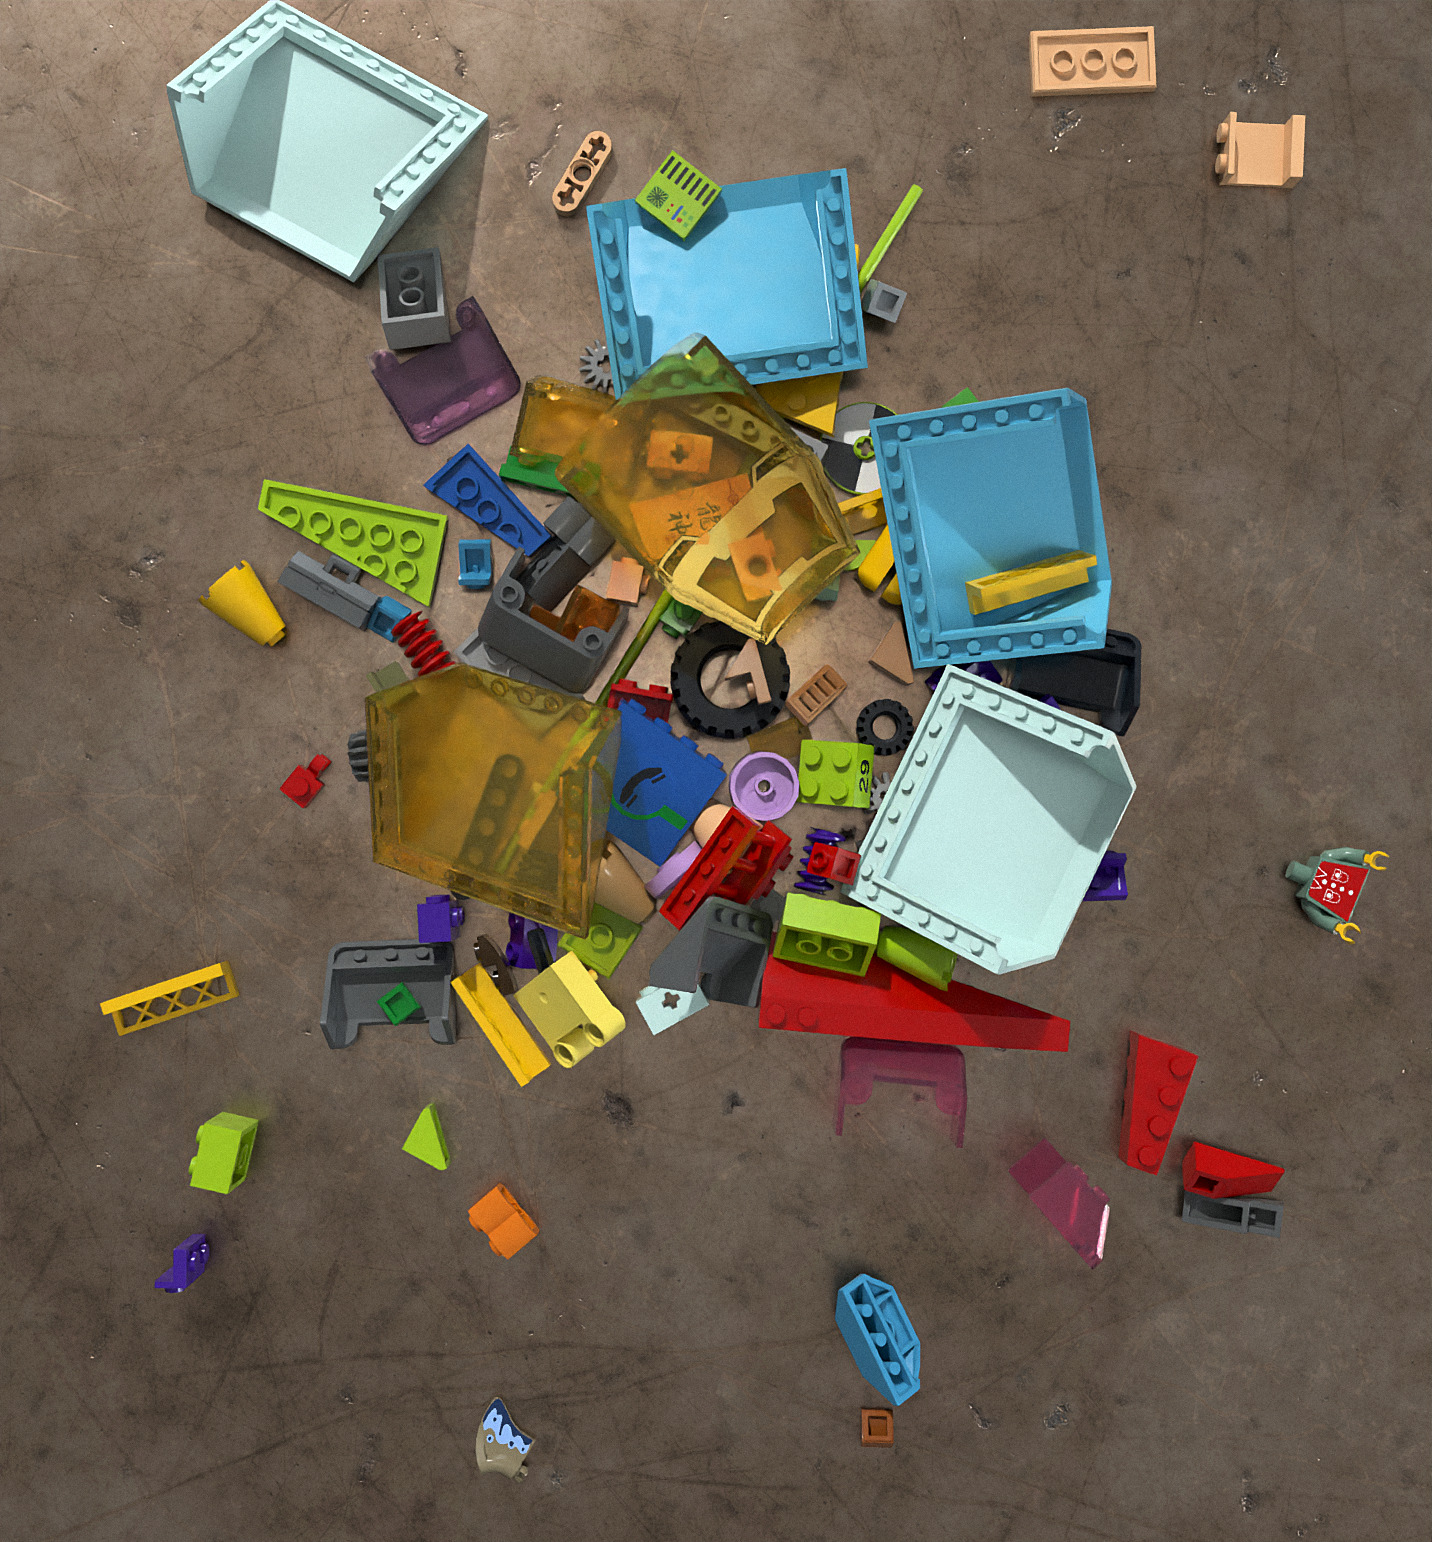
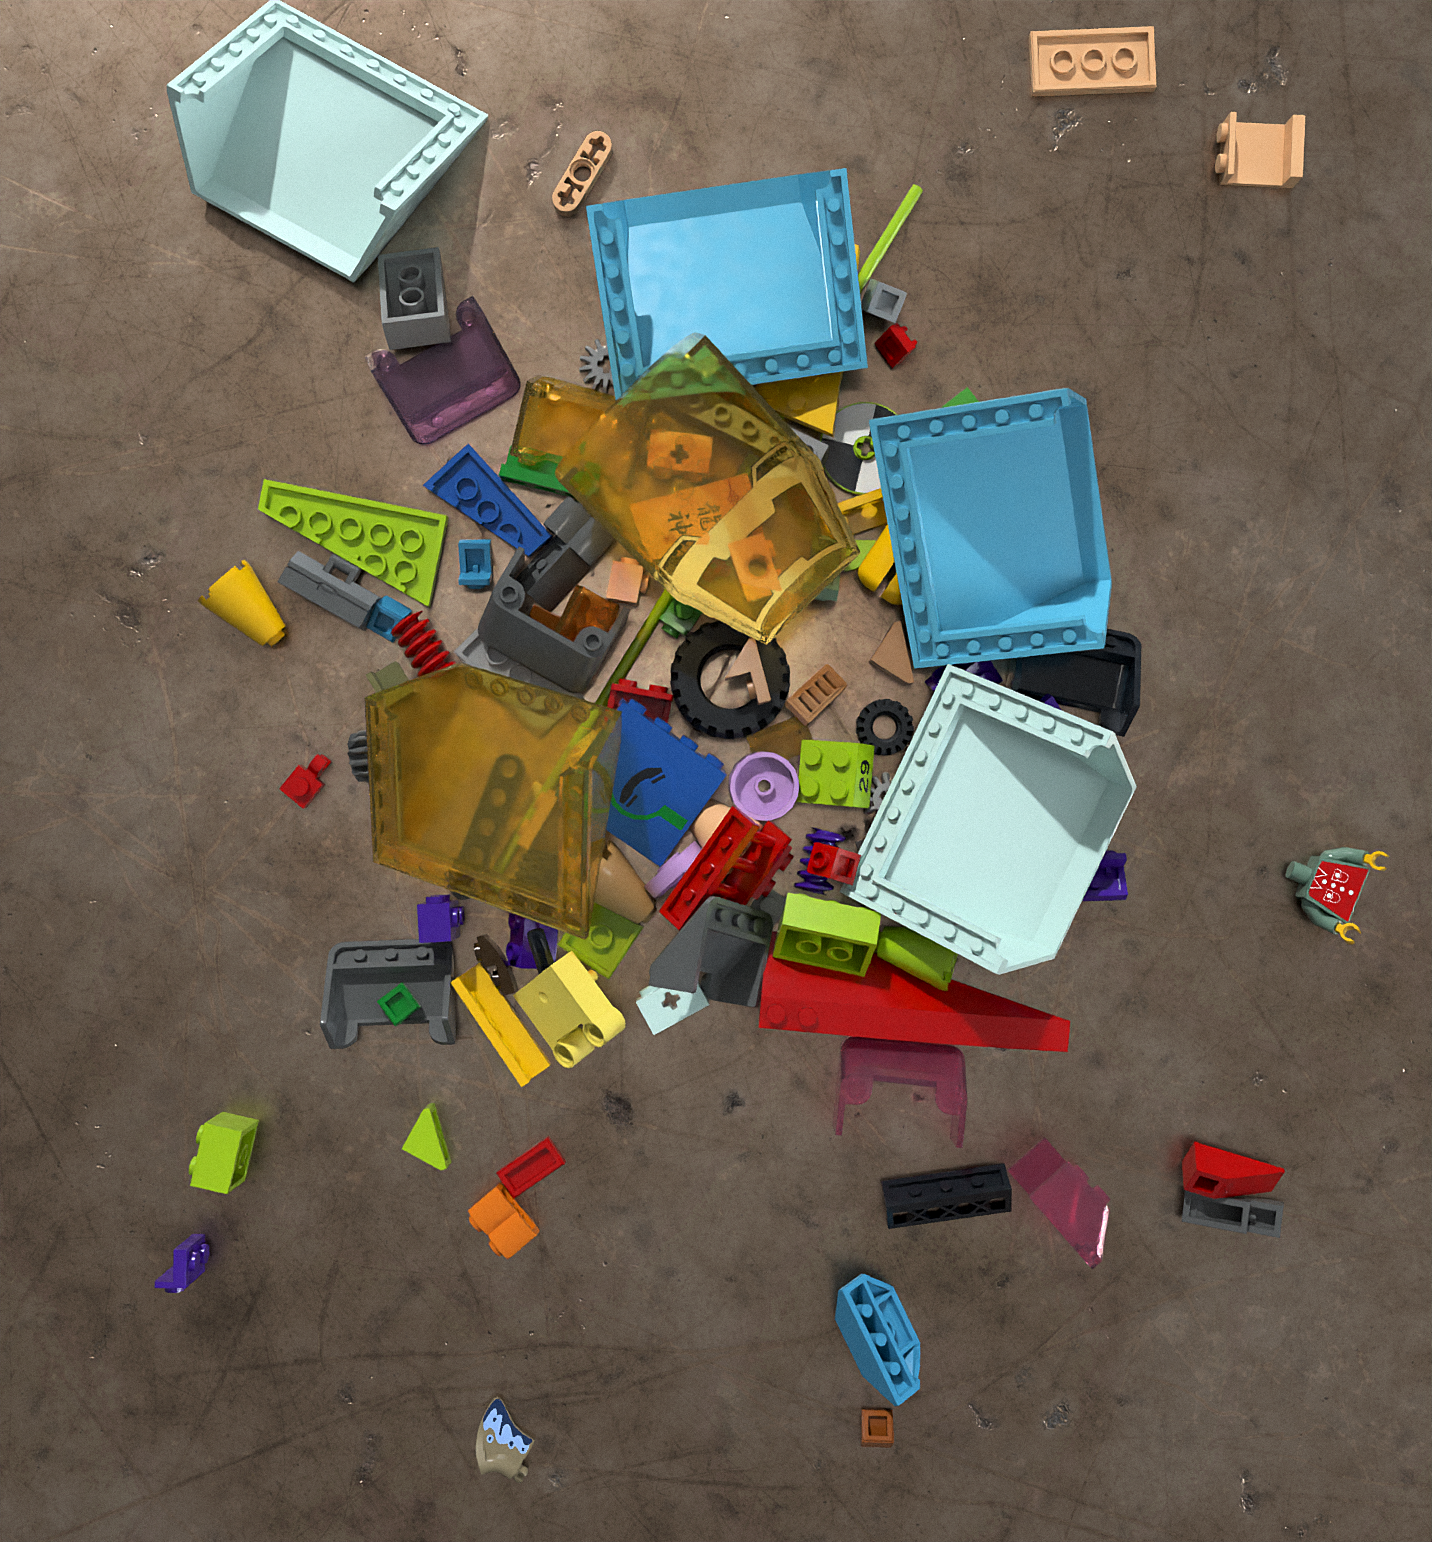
(162, 989): yellow fence -> none
(531, 1167): none -> red tile
(678, 195): lime tile -> none
(895, 344): none -> red tile
(947, 1192): none -> black fence
(1028, 581): yellow fence -> none
(1152, 1099): red wedge -> none

